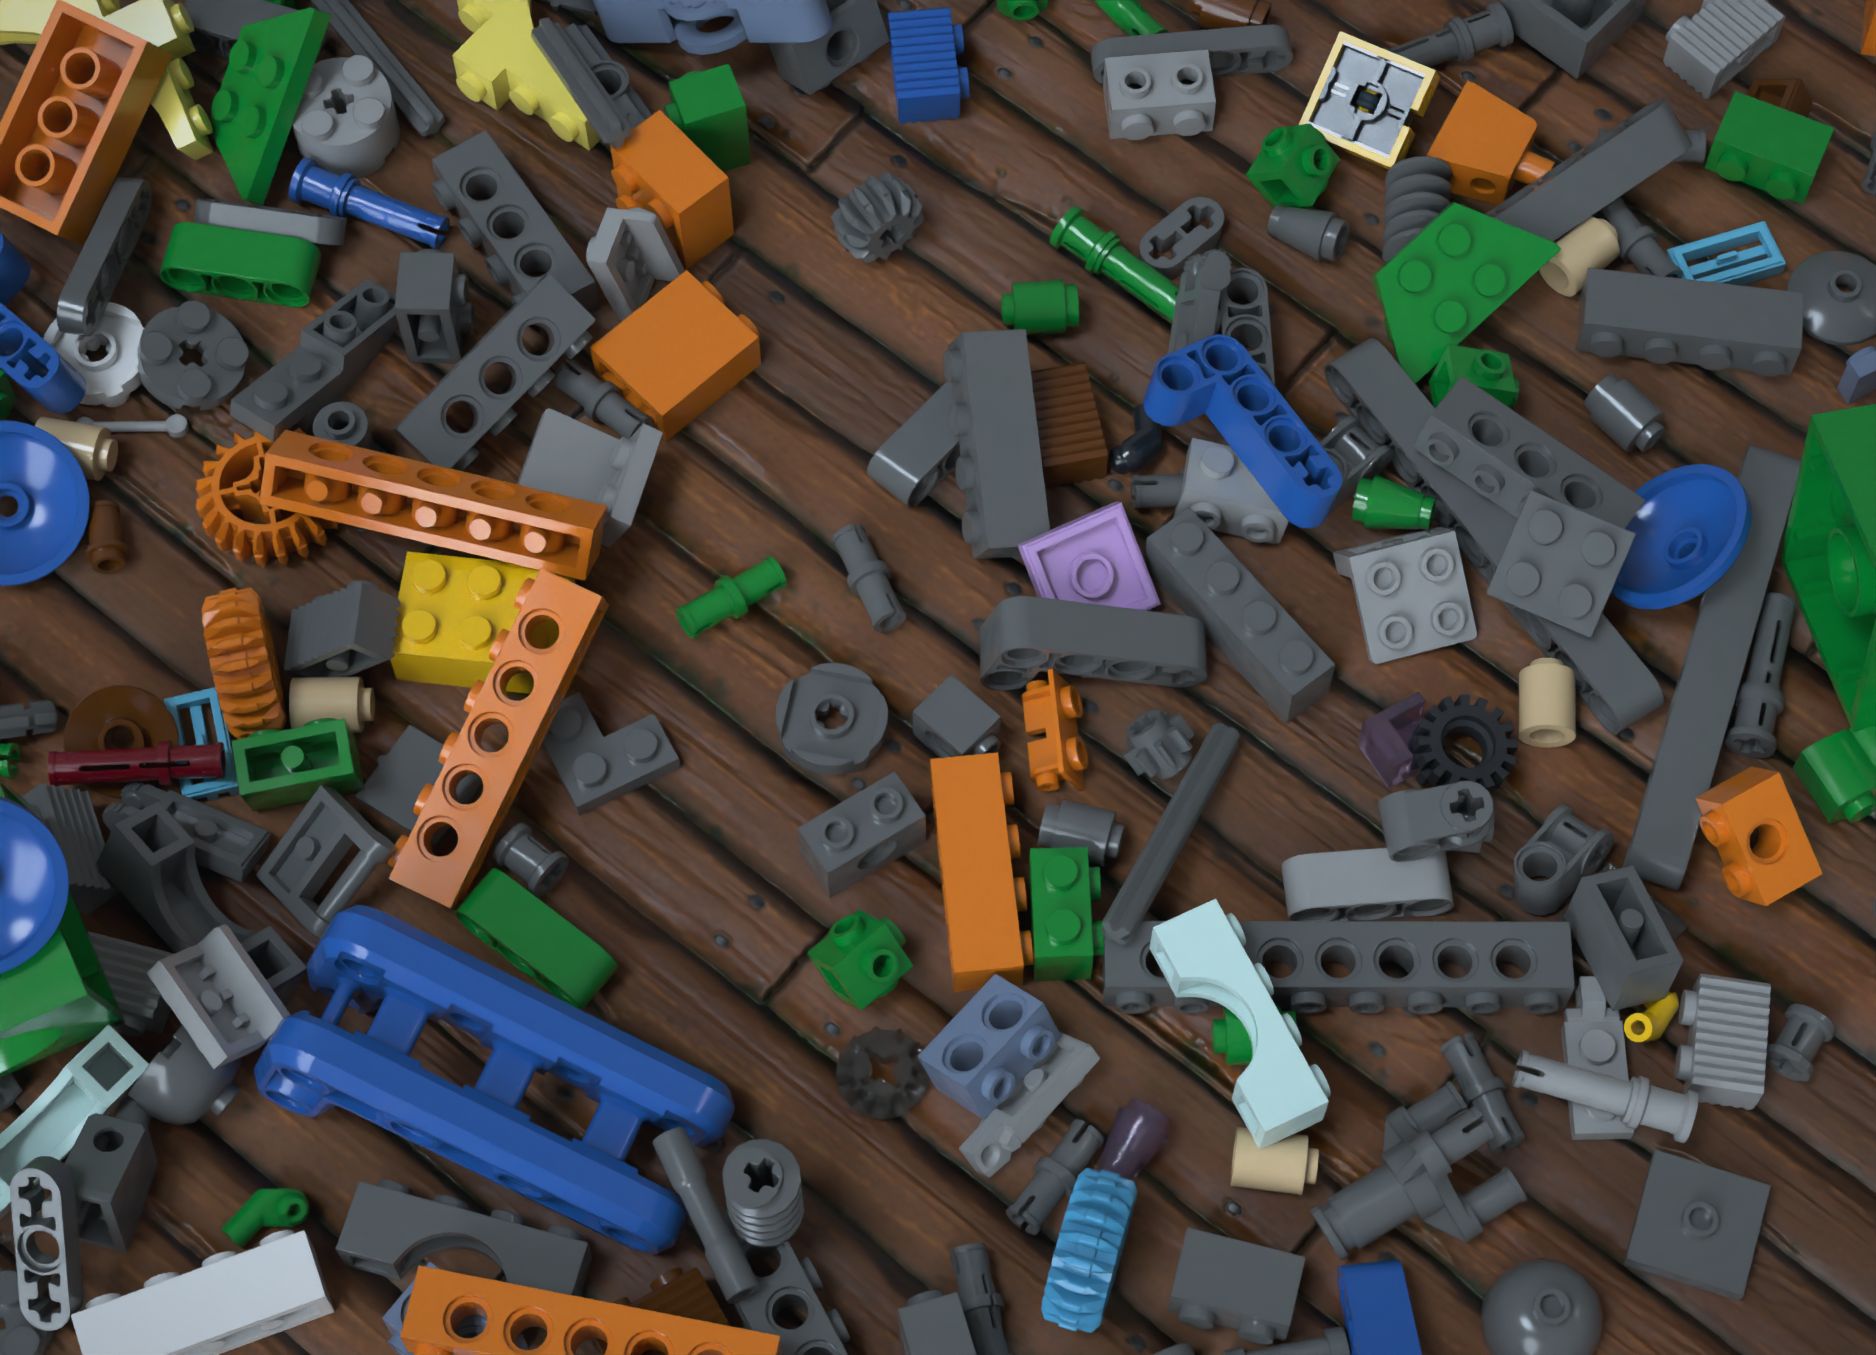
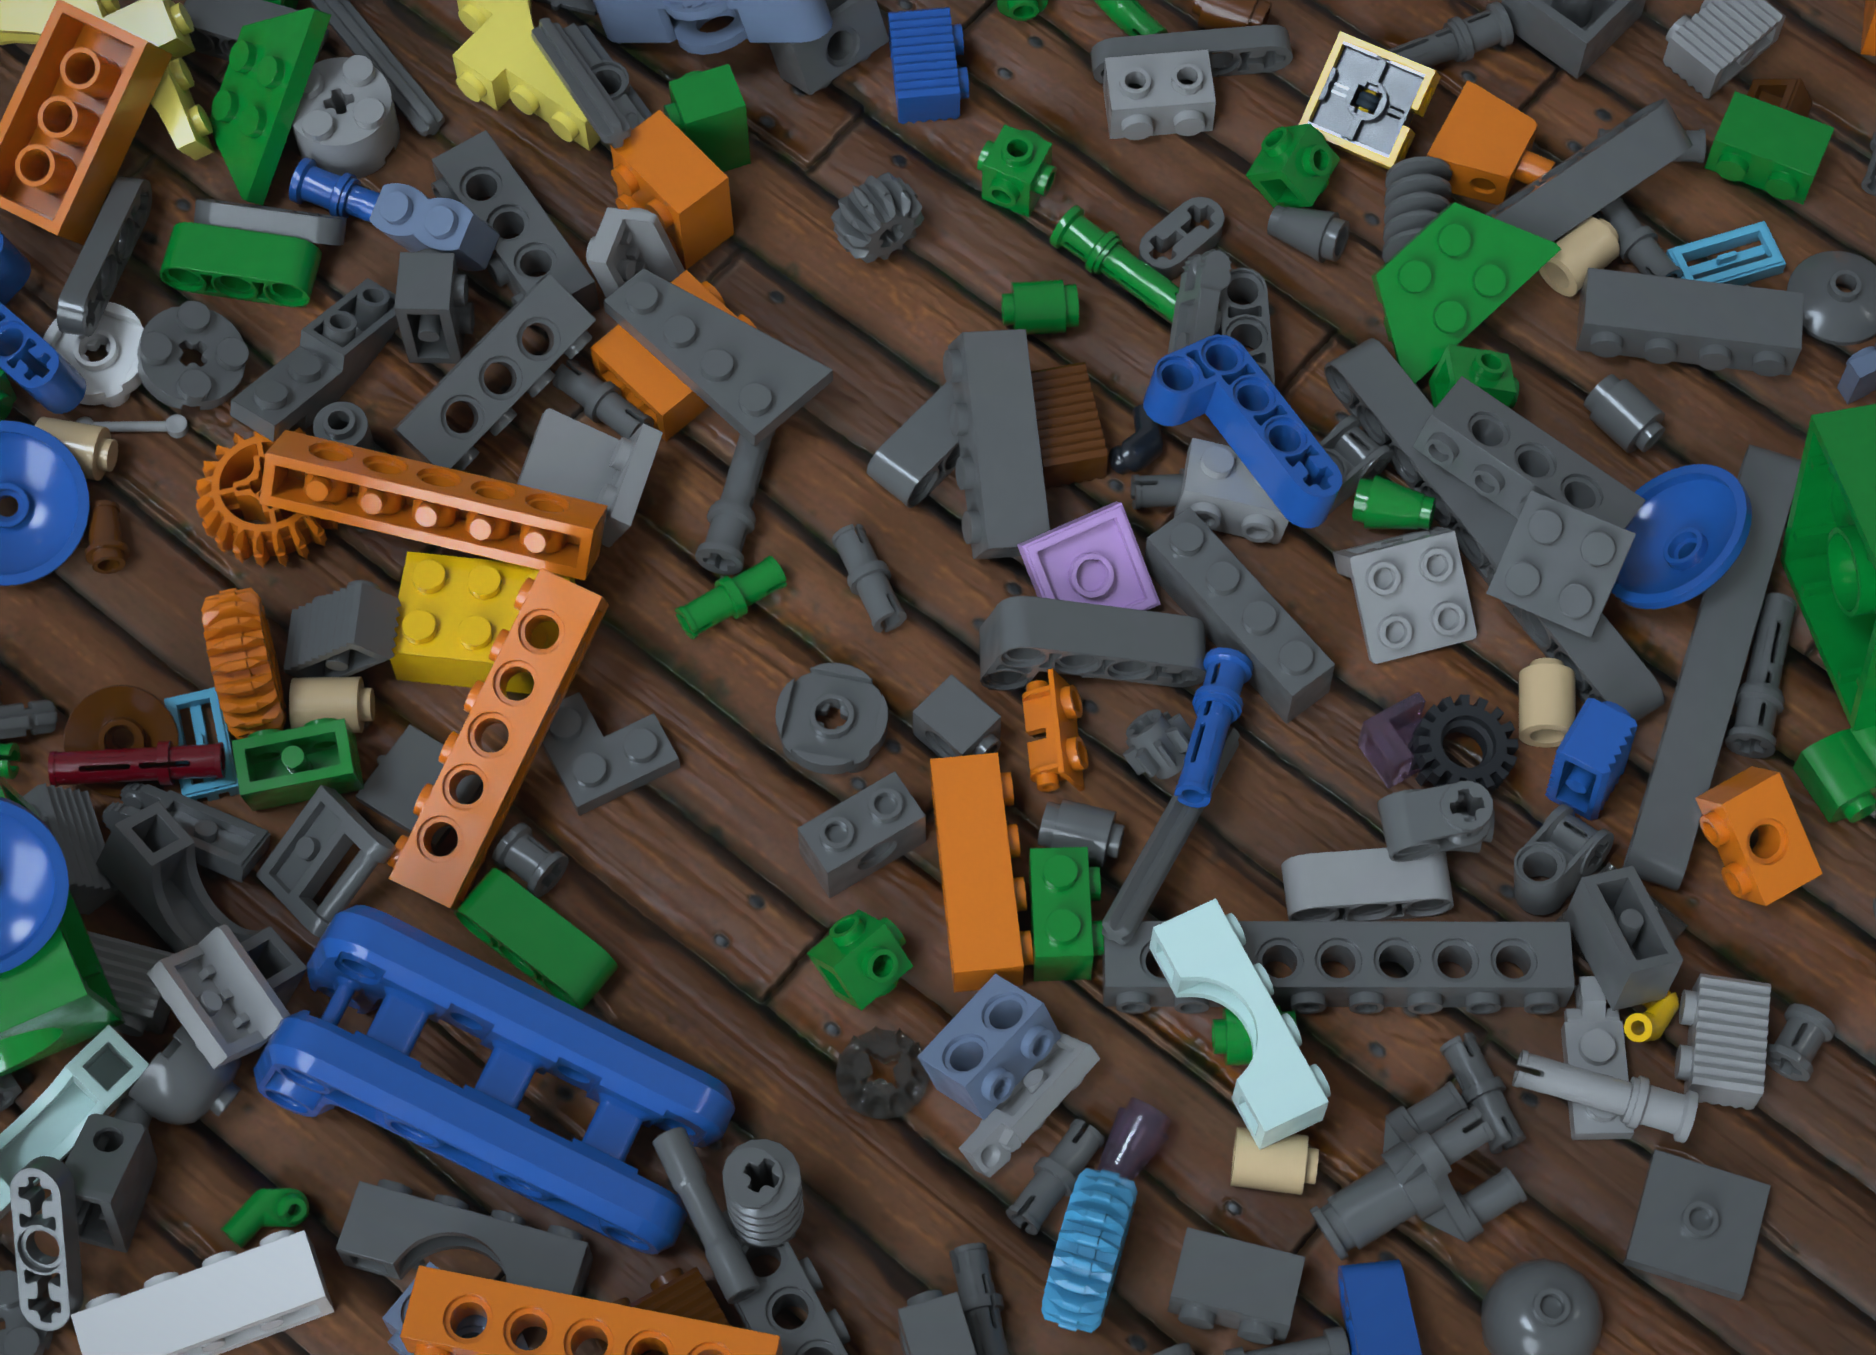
(434, 224): none -> sand blue brick
(723, 360): none -> dark grey wing
(733, 515): none -> dark grey pin
(1016, 169): none -> green brick
(1216, 708): none -> blue pin
(1592, 757): none -> blue brick

